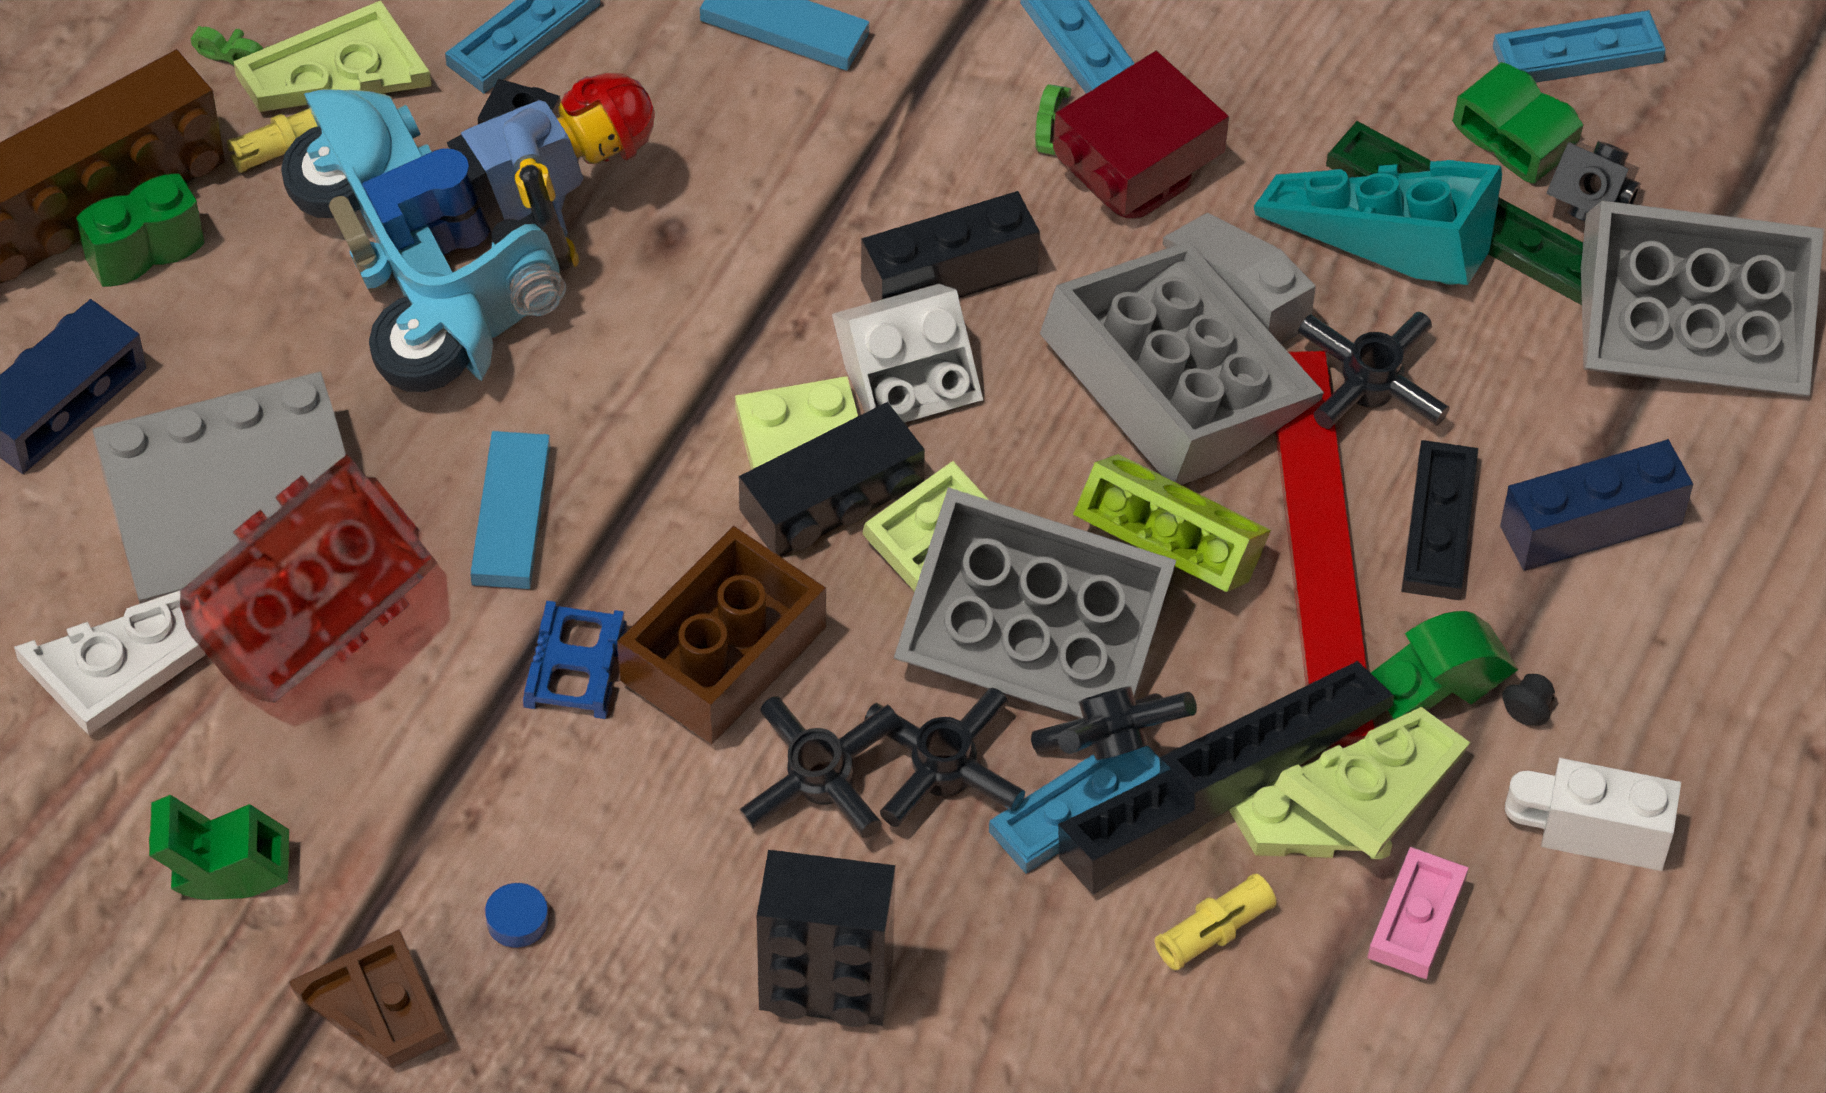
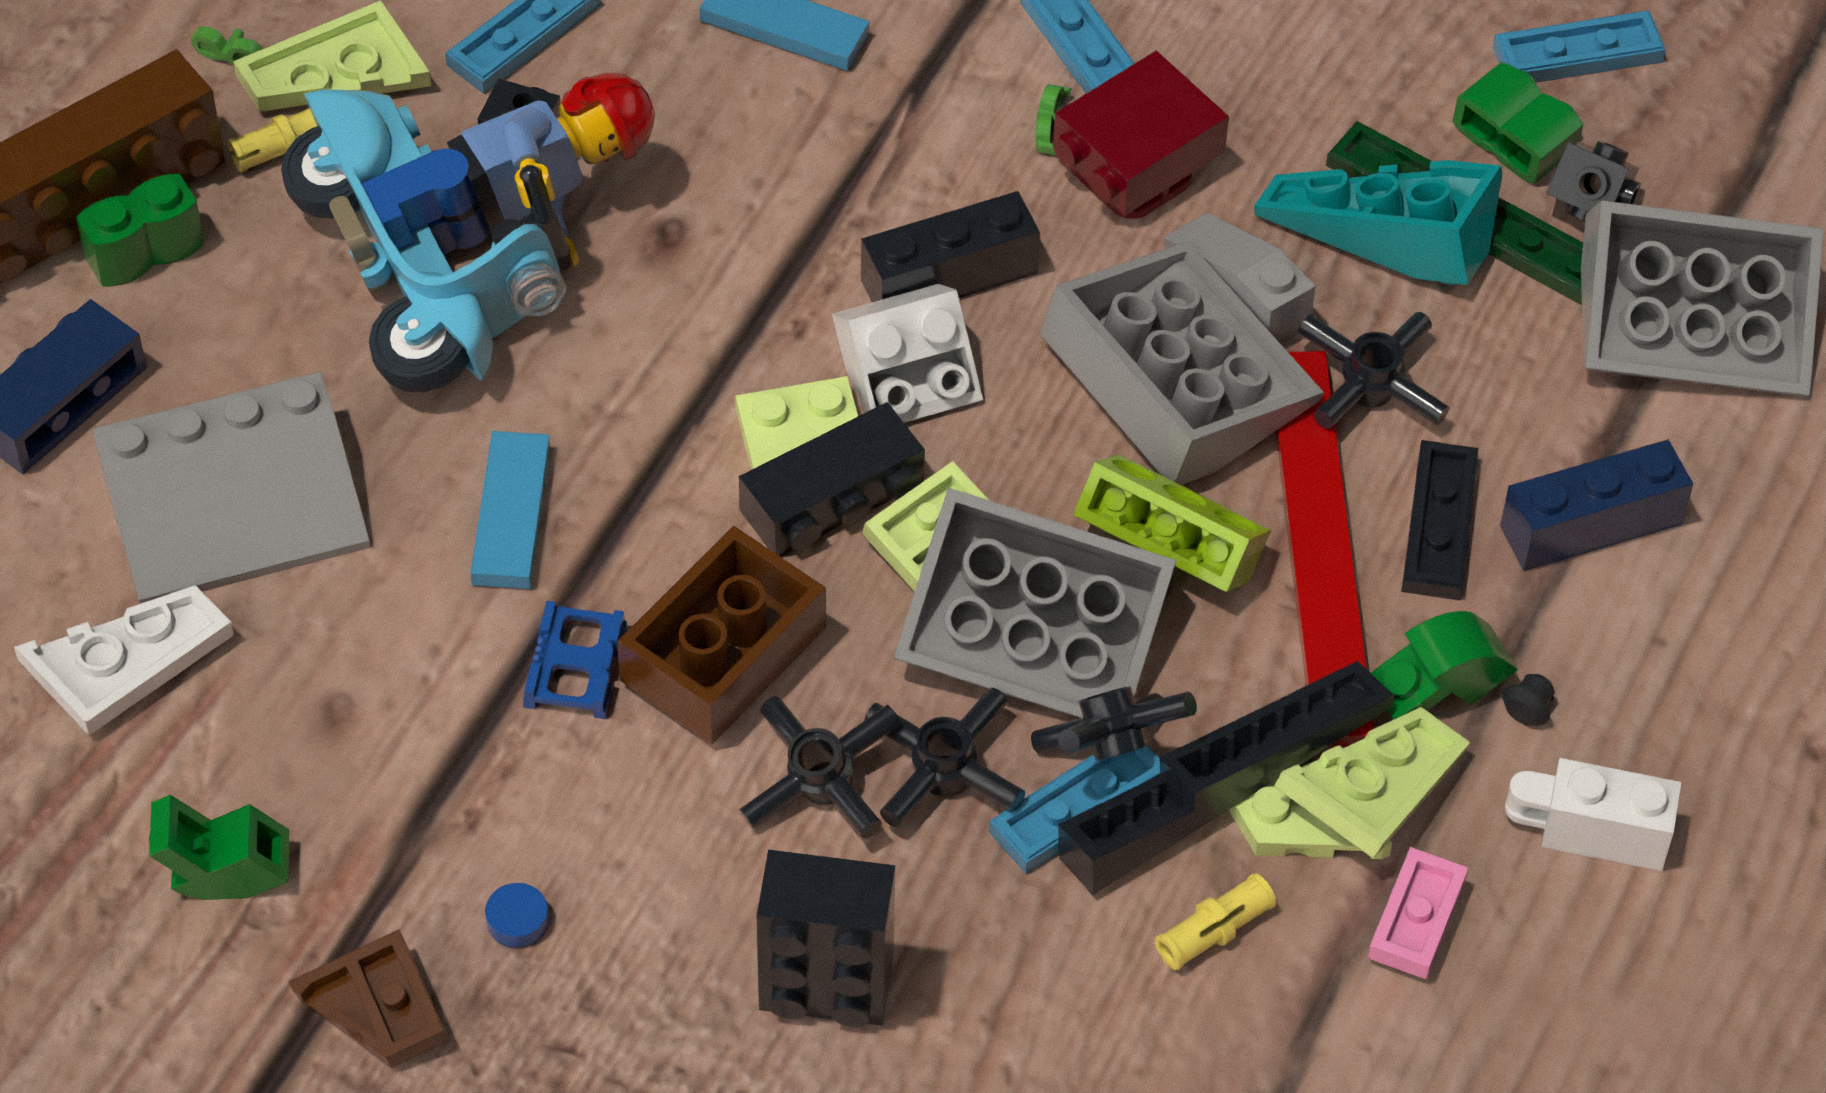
(305, 581): clear red slope -> none

